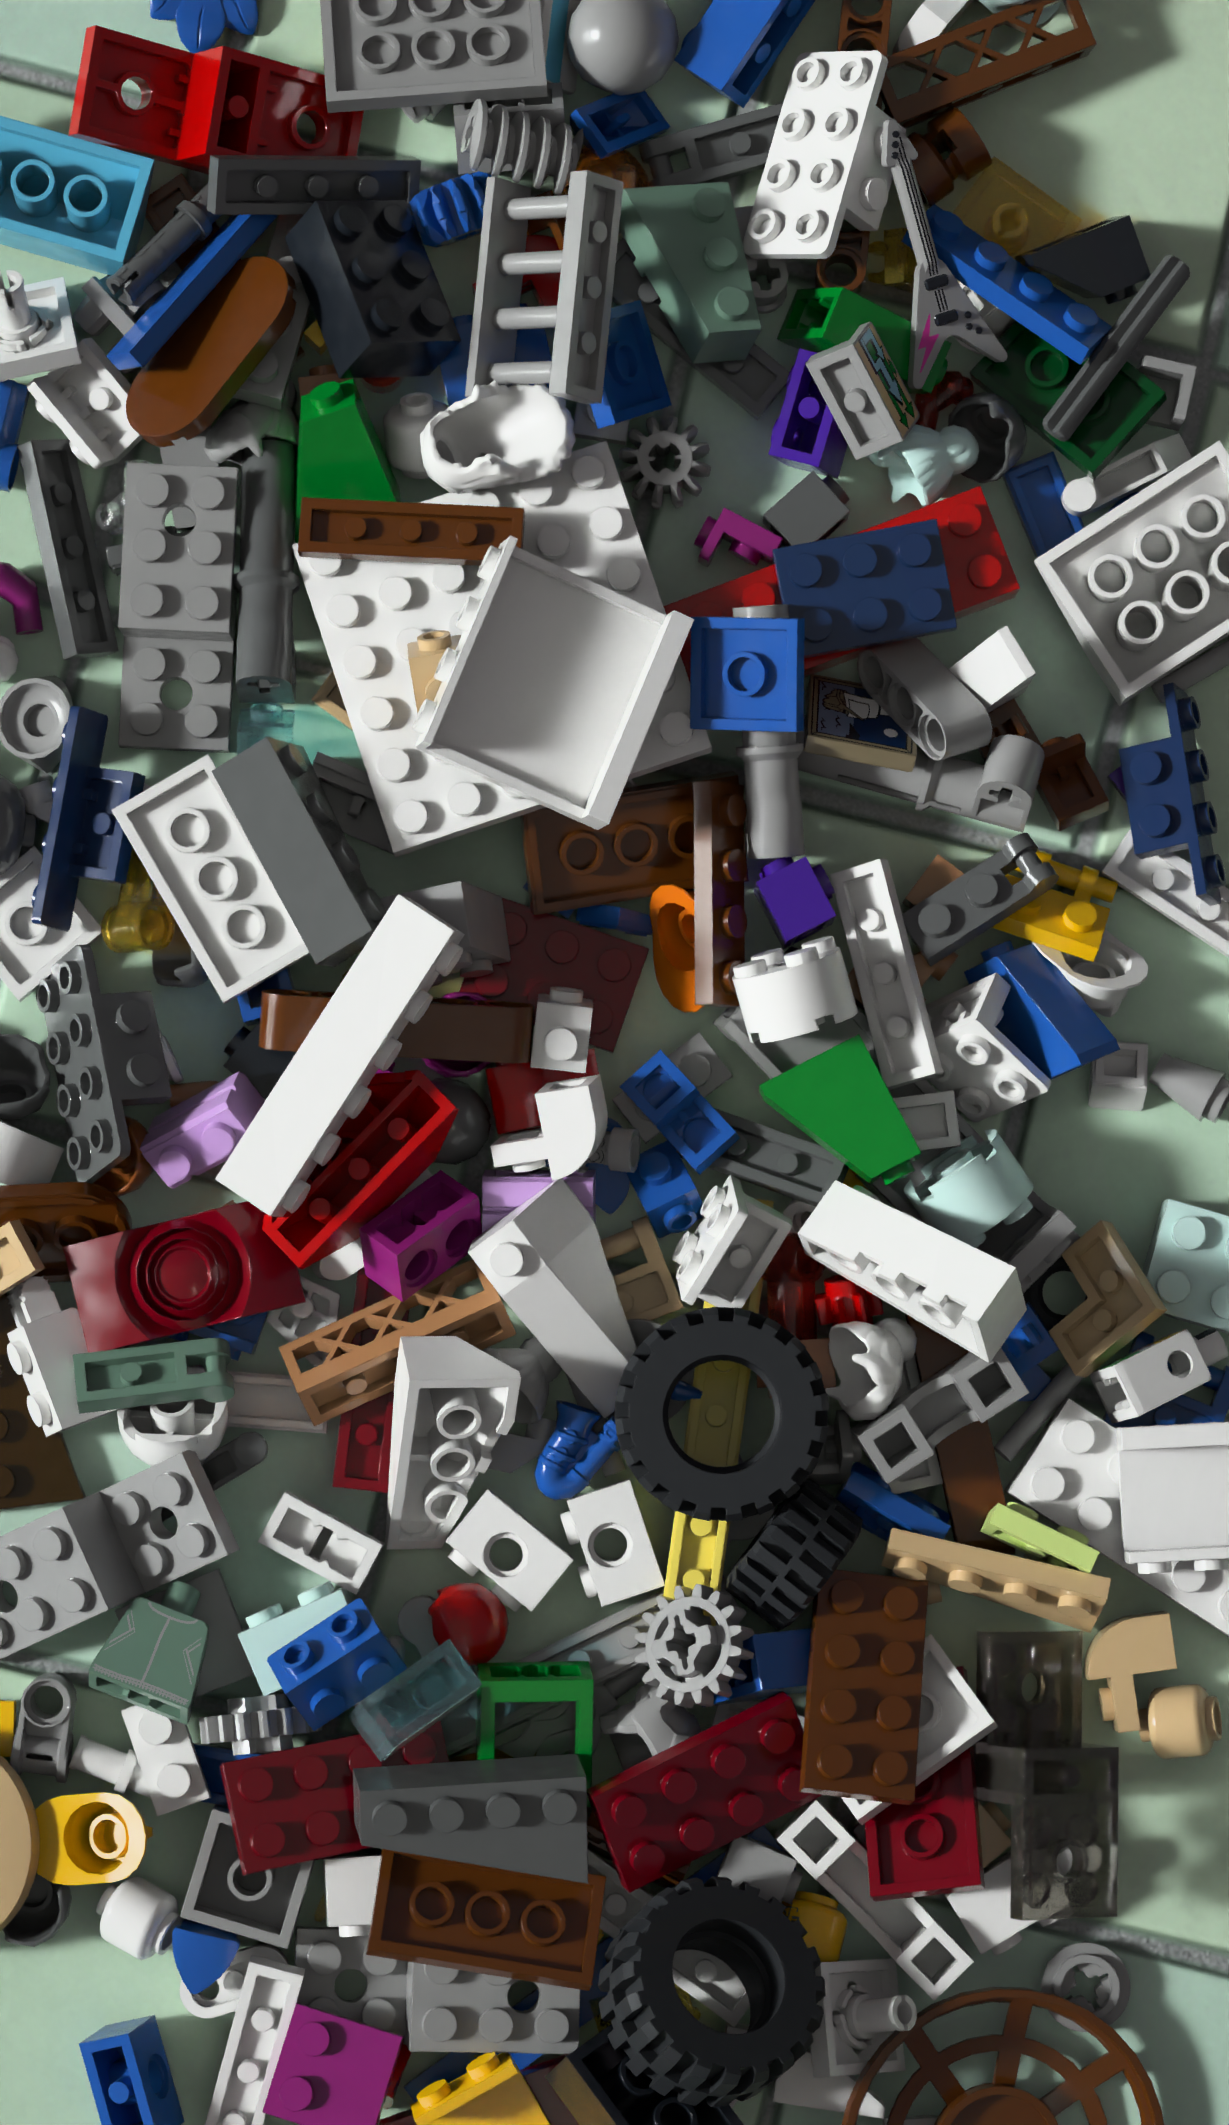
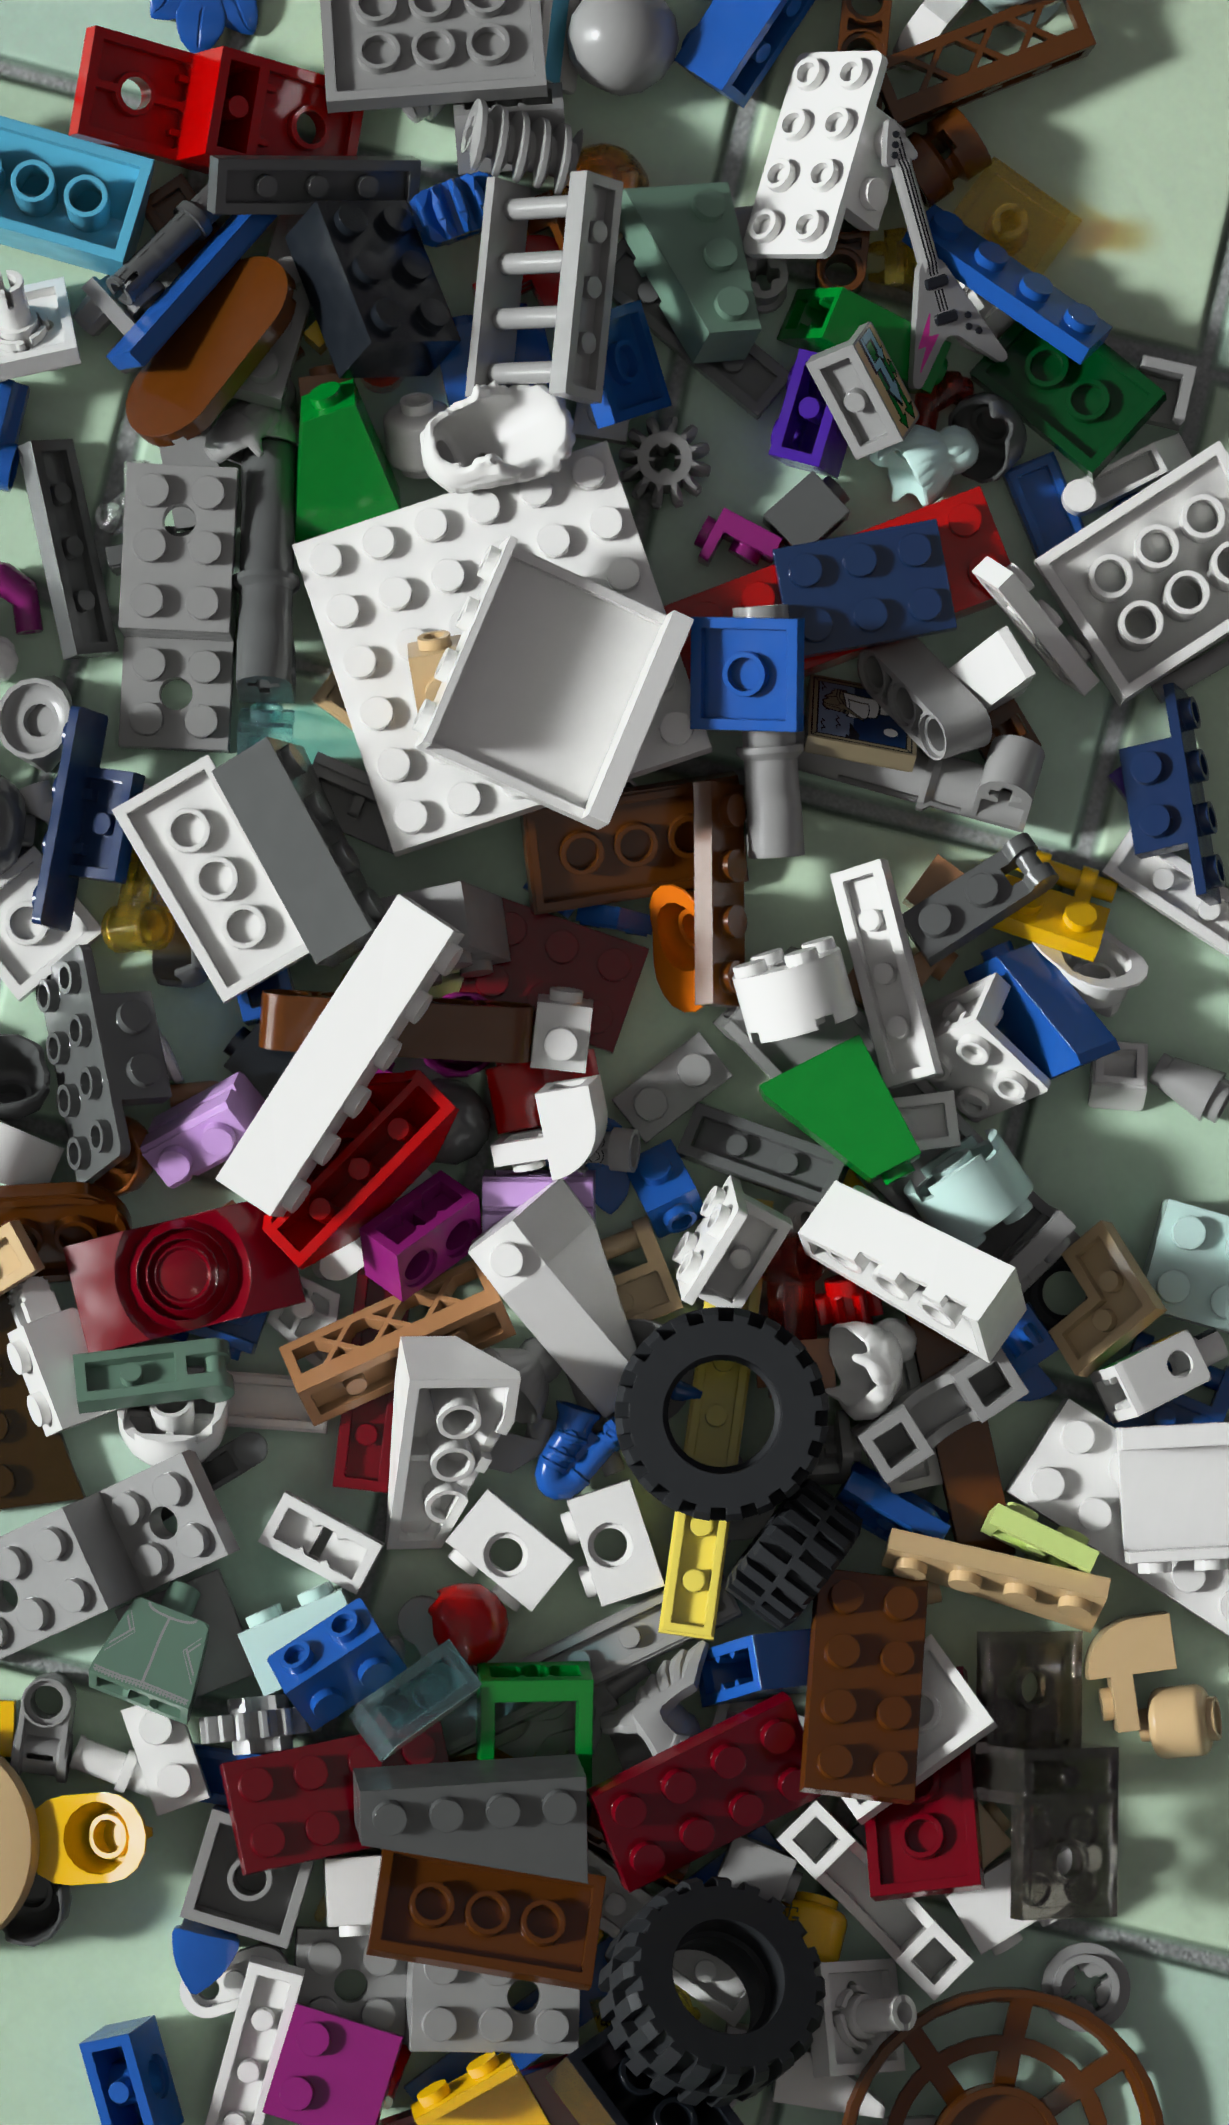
(88, 406): white bracket -> none
(138, 1917): white head -> none
(405, 530): reddish brown plate -> none
(618, 123): blue slope -> none
(679, 1112): blue slope -> none
(701, 1652): light grey gear -> none
(713, 149): dark grey plate -> none
(795, 899): dark purple brick -> none
(1037, 623): none -> white plate
(1037, 1413): light grey bar -> none
(1069, 783): reddish brown bracket -> none
(1093, 261): black slope -> none
(1116, 348): dark grey axle -> none

